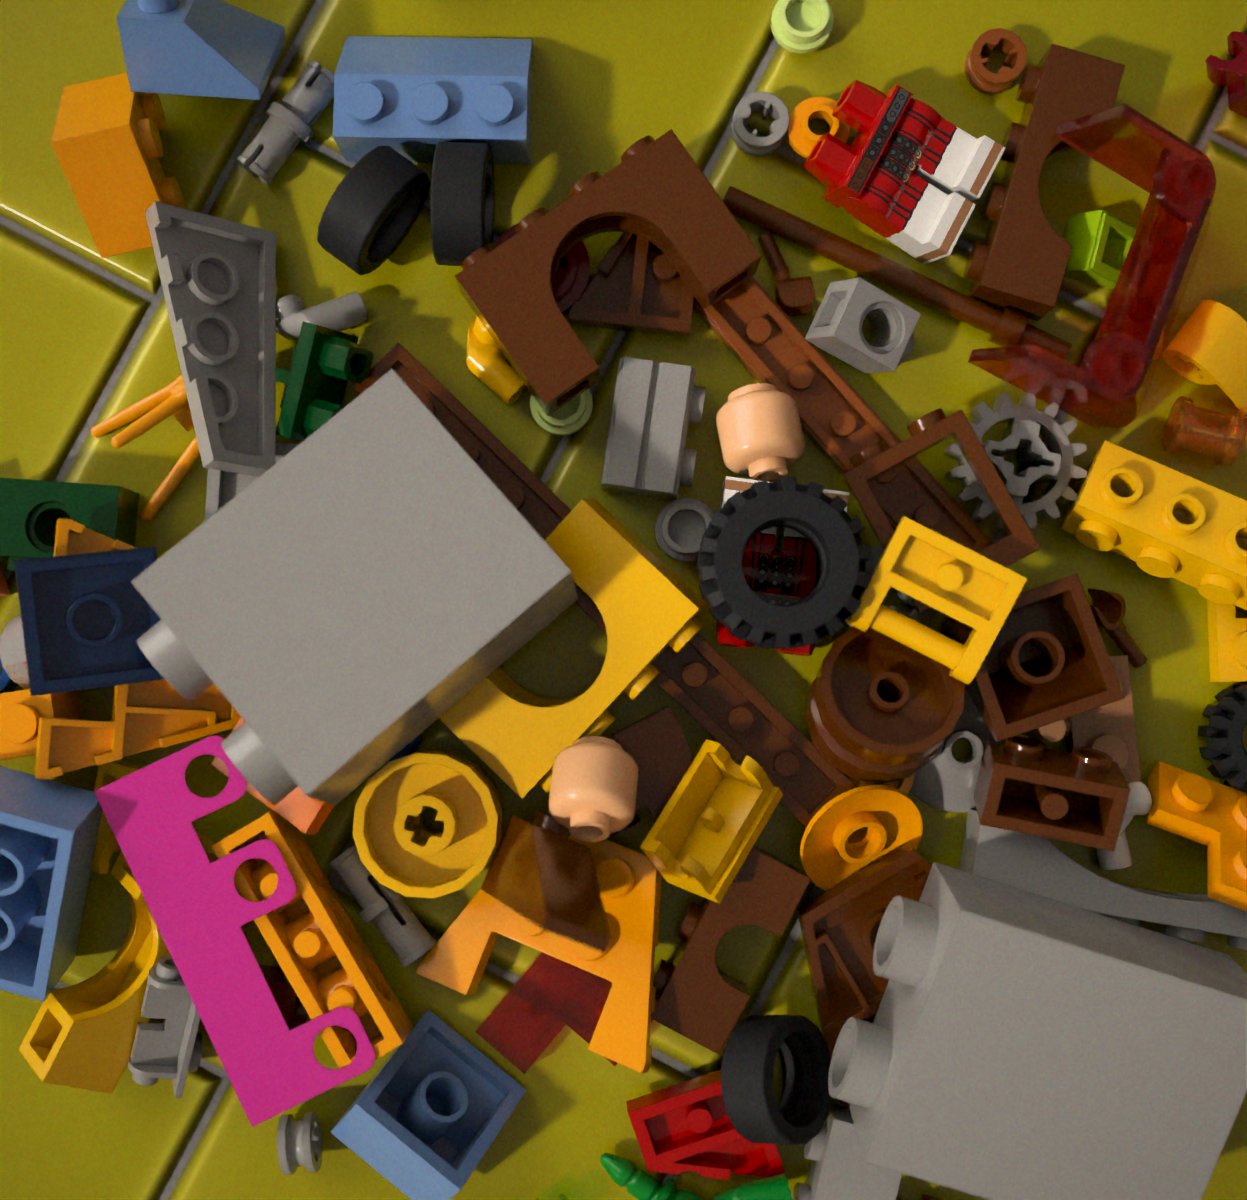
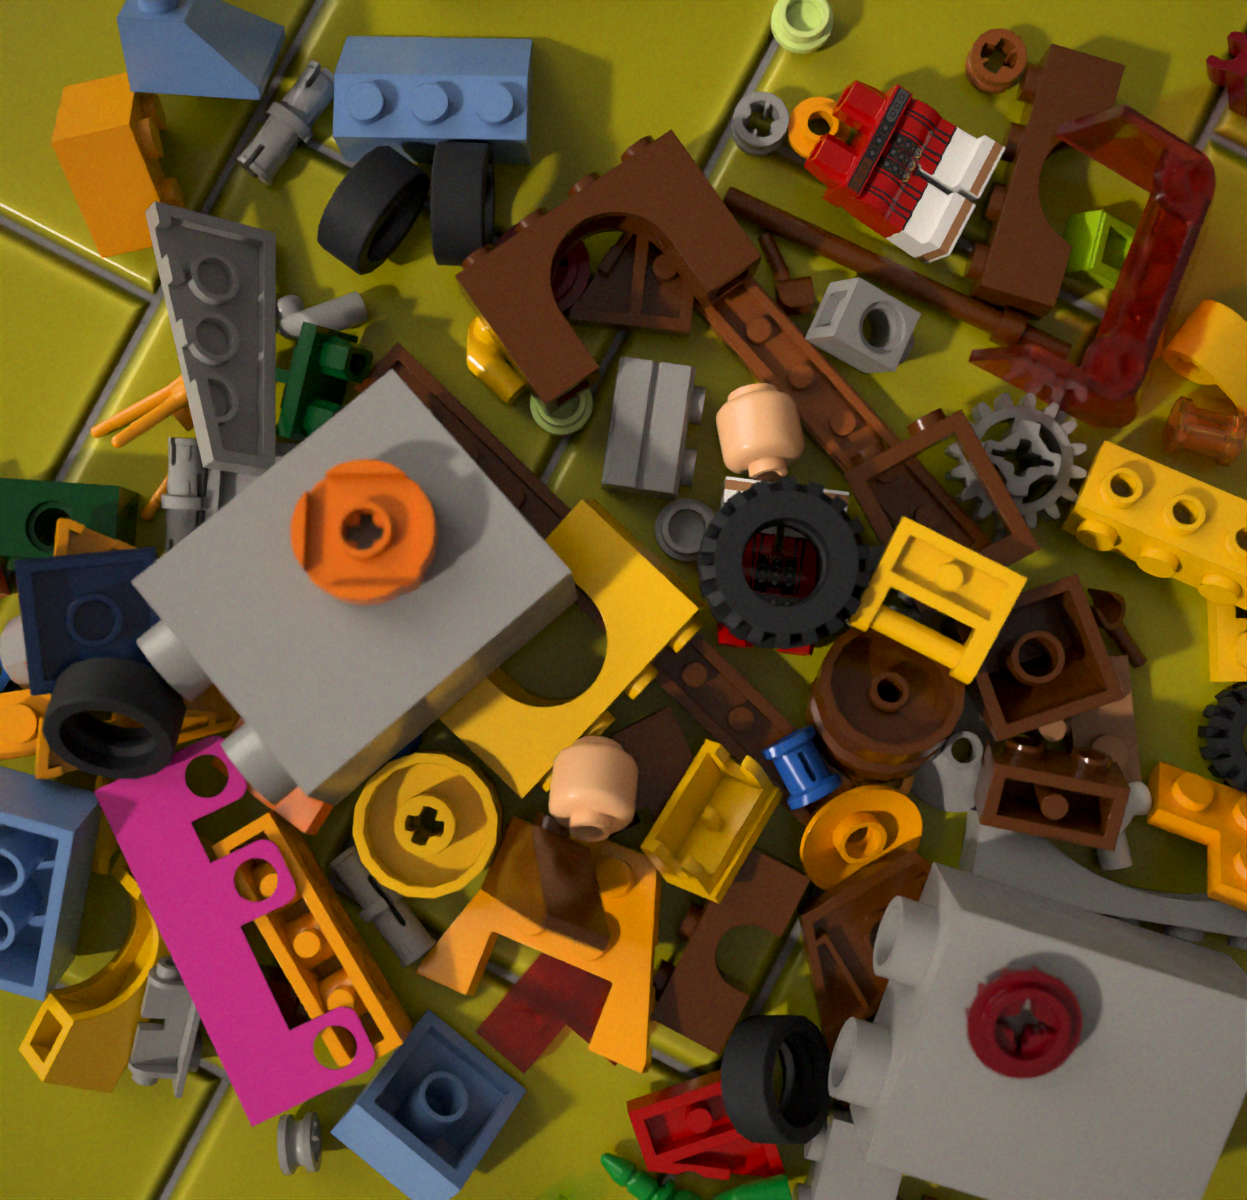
(122, 689): none -> black tyre
(185, 490): none -> light grey pin
(336, 504): none -> orange plate
(801, 767): none -> blue bush
(1040, 1045): none -> dark red gear

